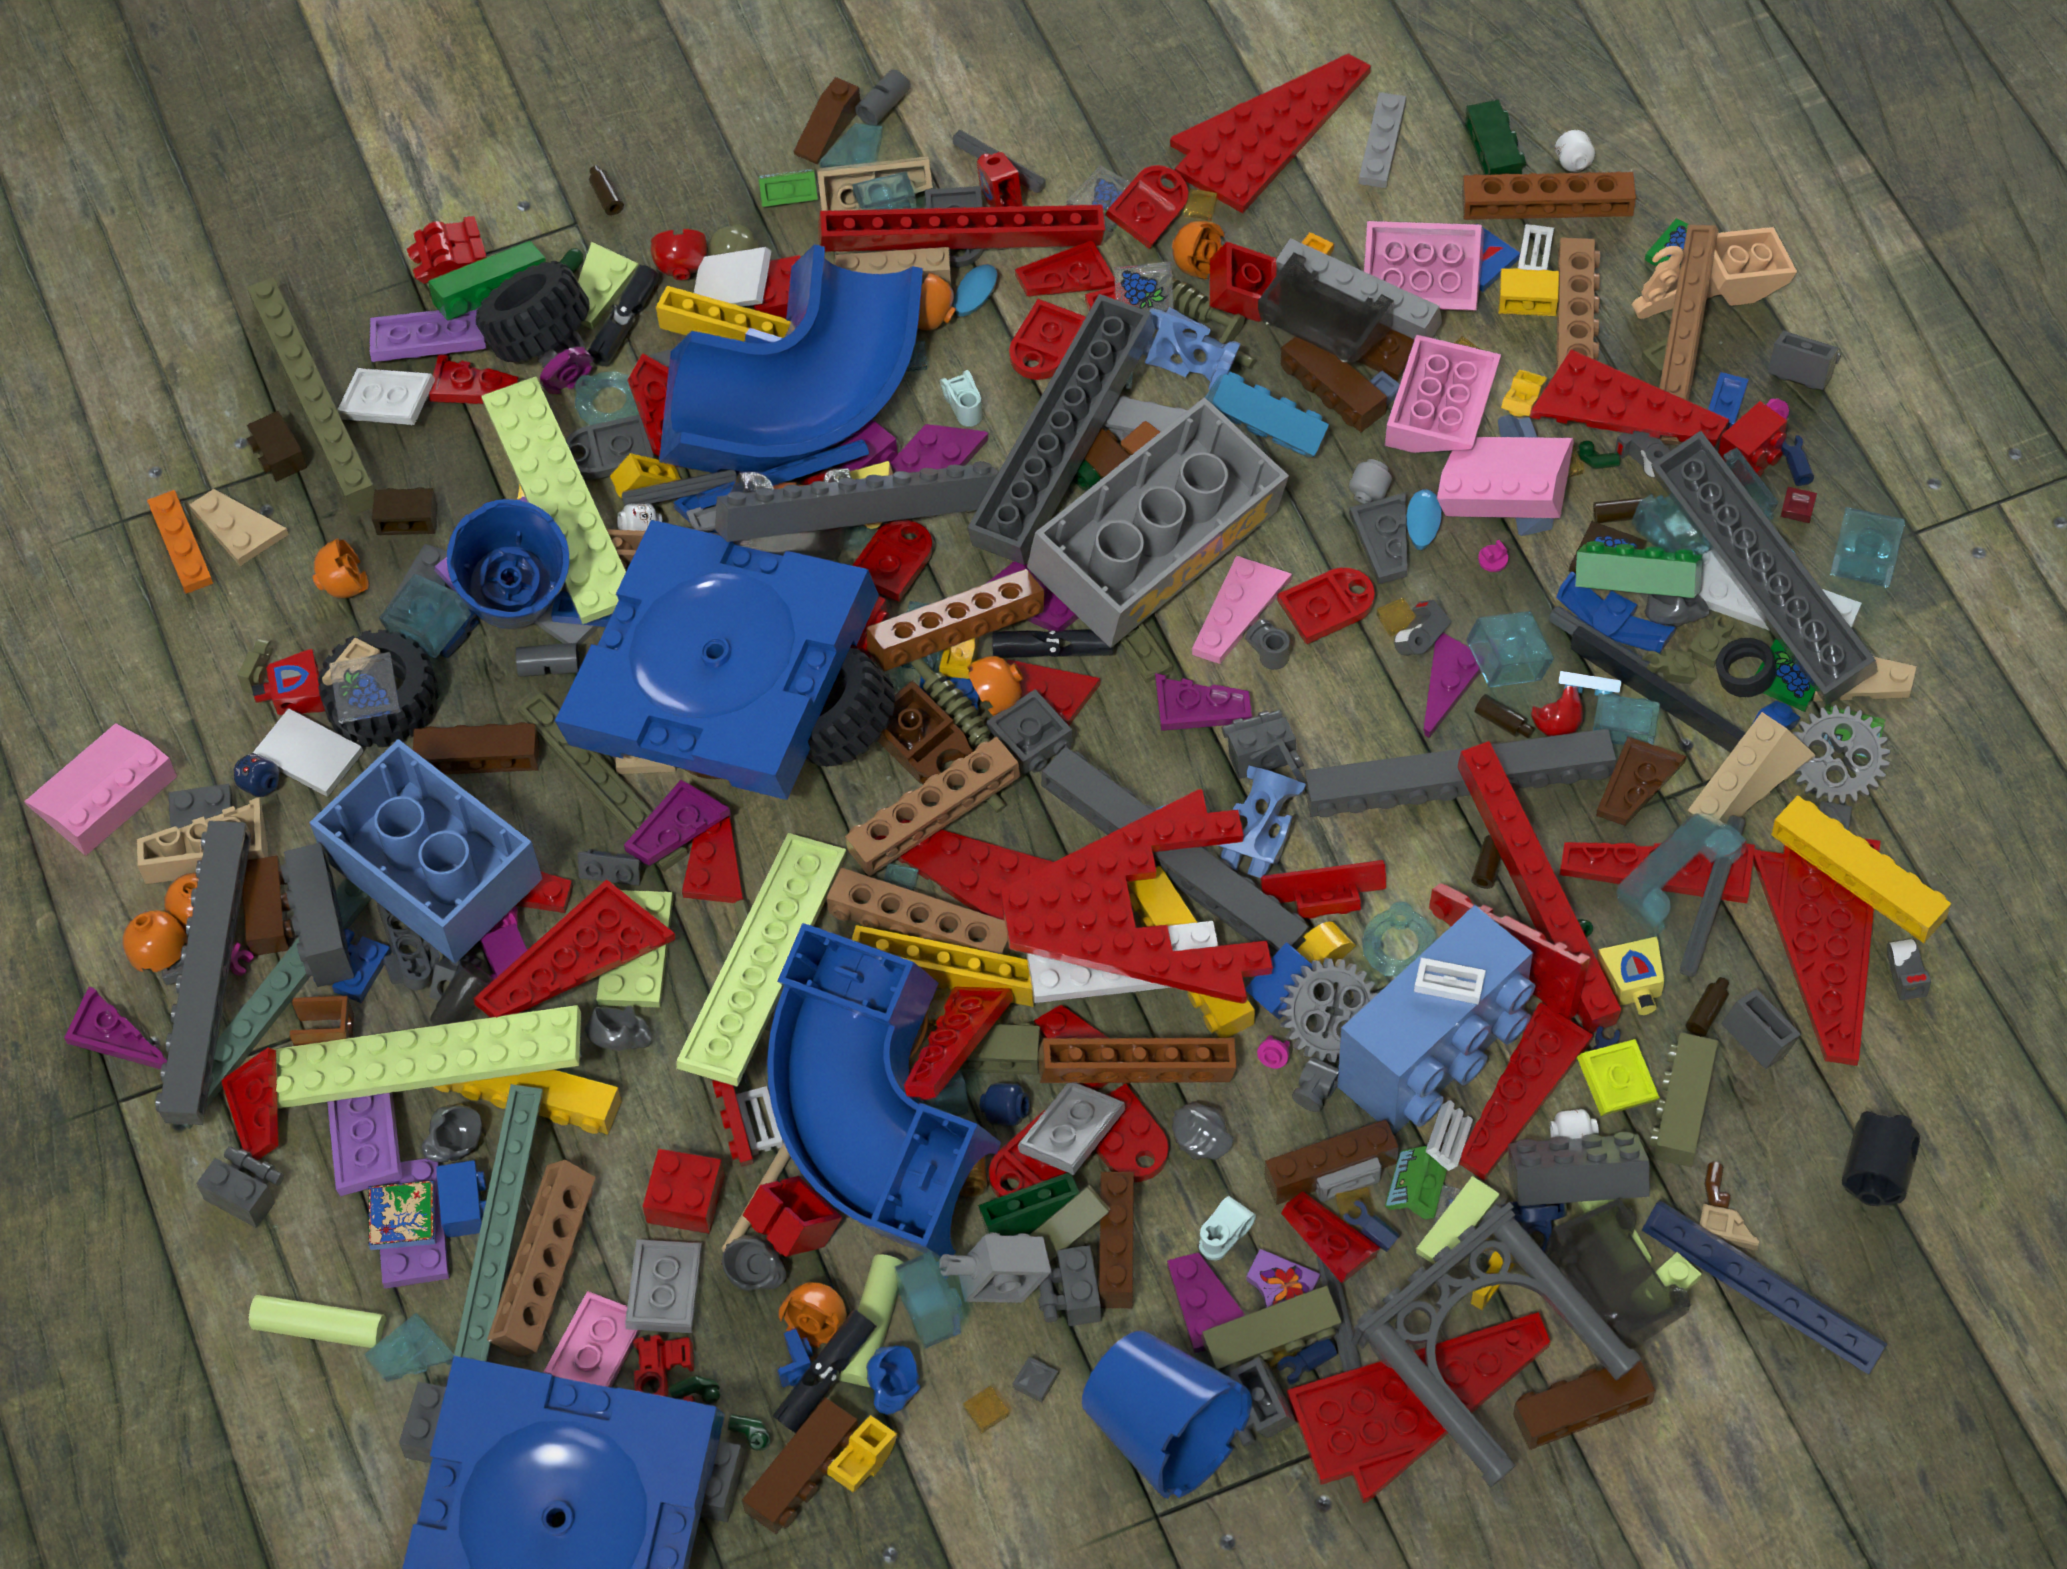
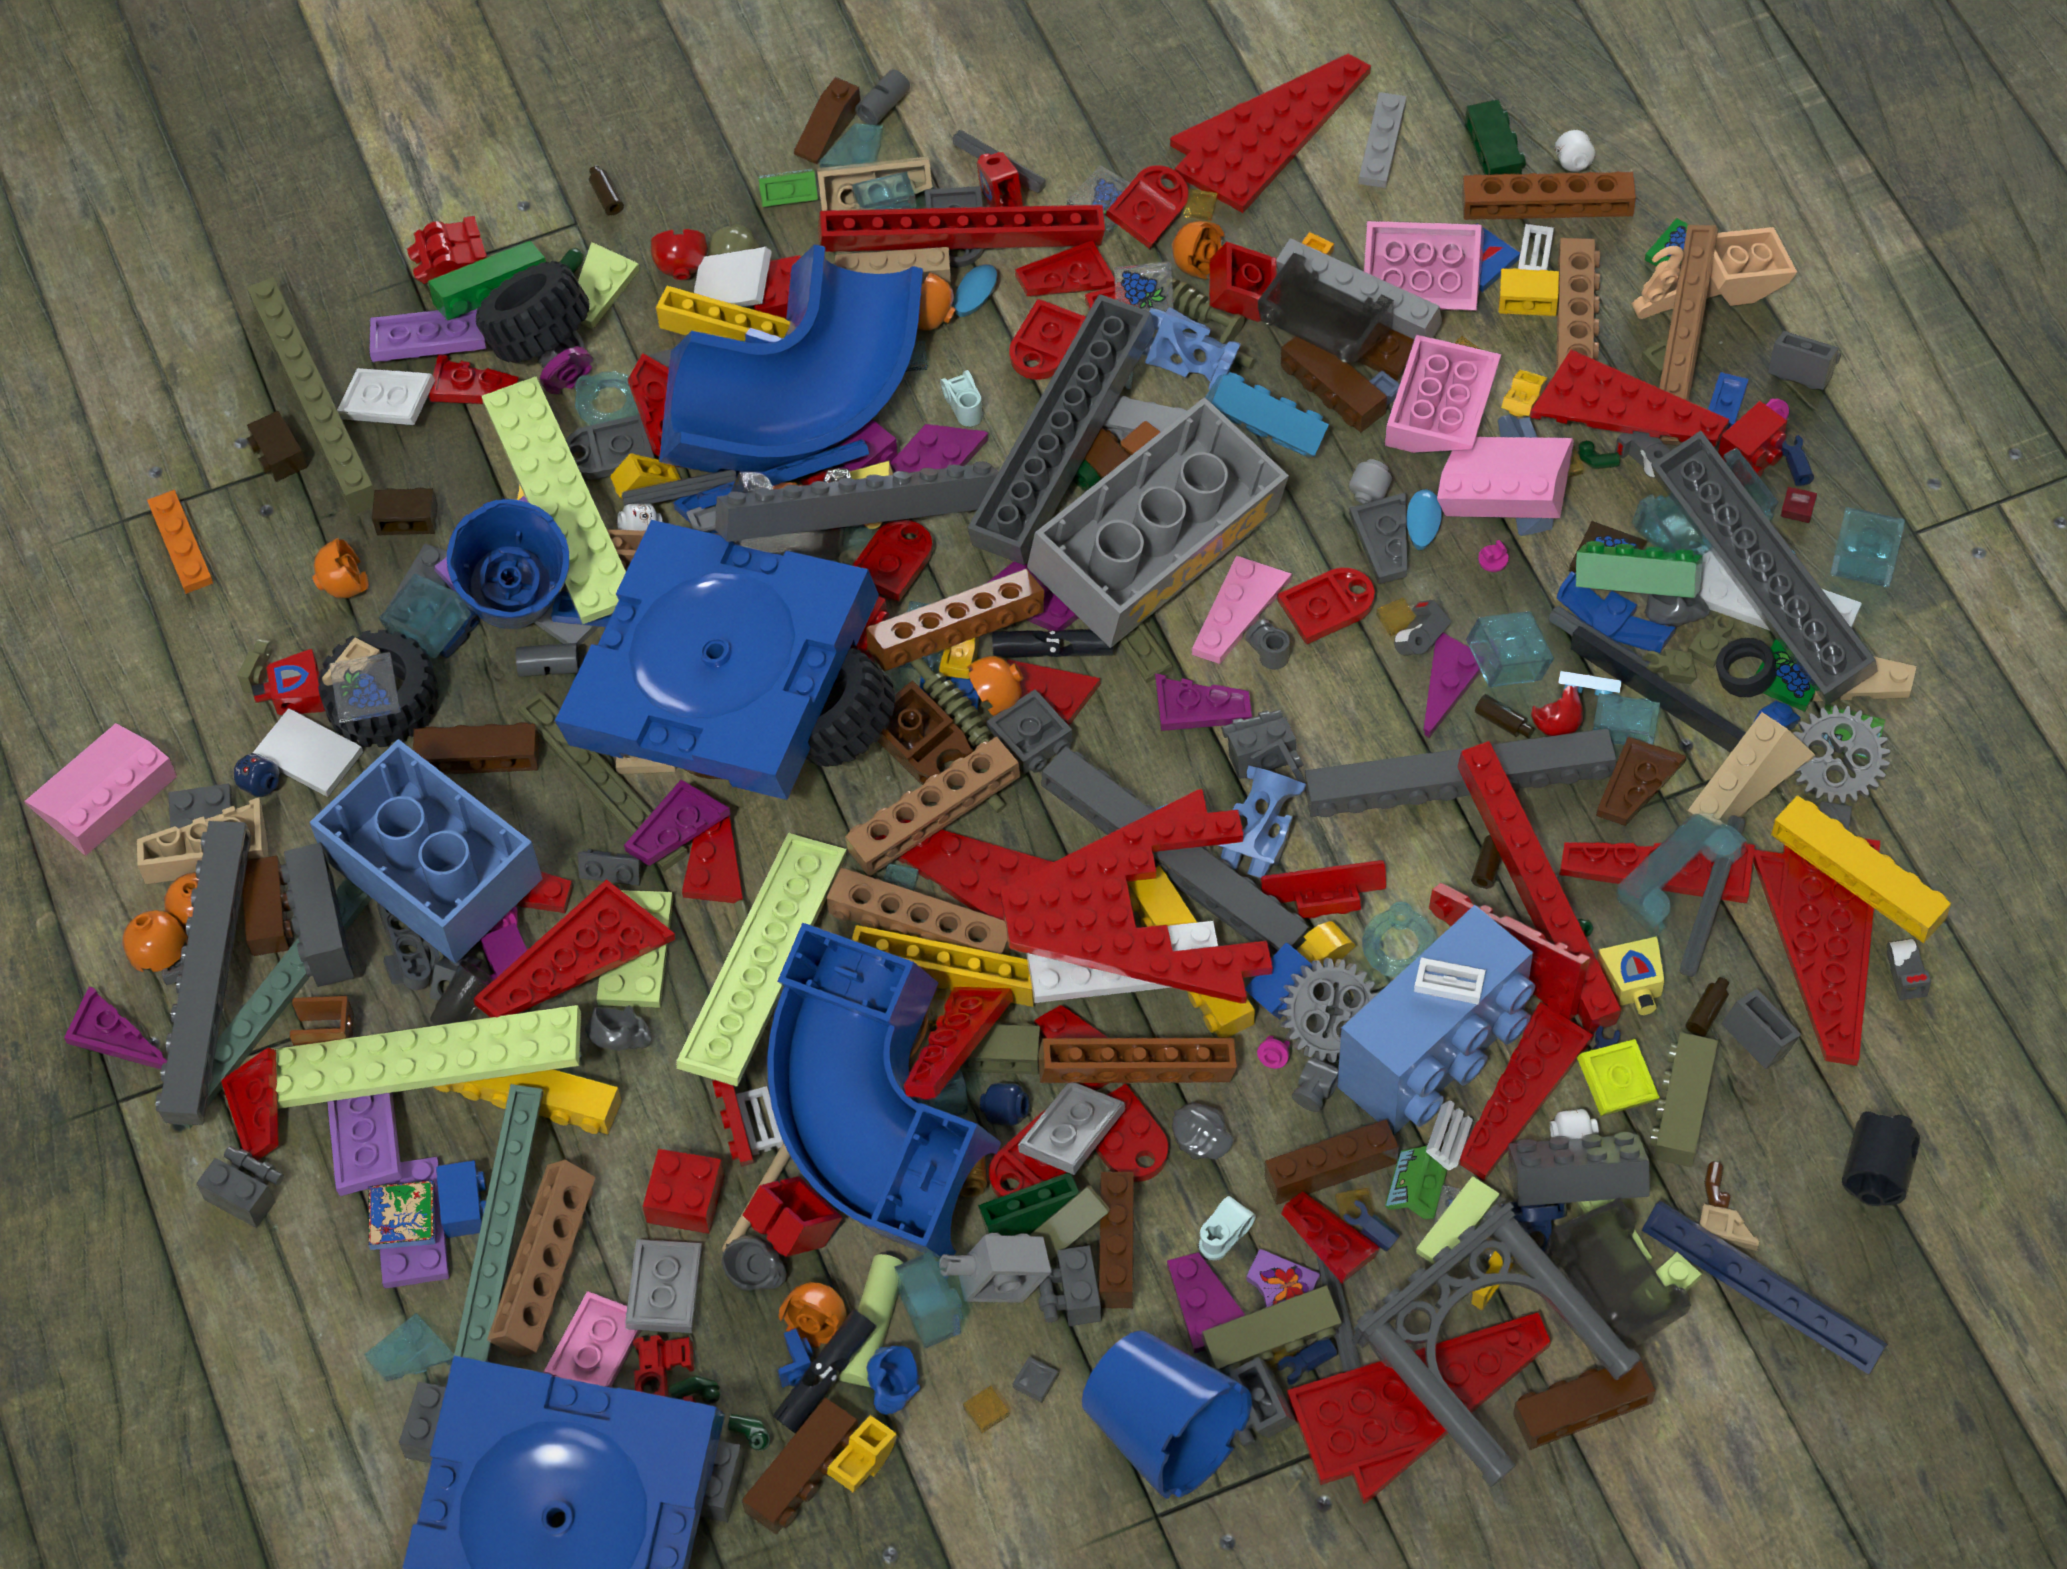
(237, 527): tan wing -> none
(243, 954): dark pink plate -> none
(316, 1321): yellowish green brick -> none
(366, 965): blue plate -> none
(452, 1132): dark grey hair -> none
(631, 302): black piece -> none
(1348, 1179): light grey tile -> none
(1615, 510): dark brown cylinder -> none

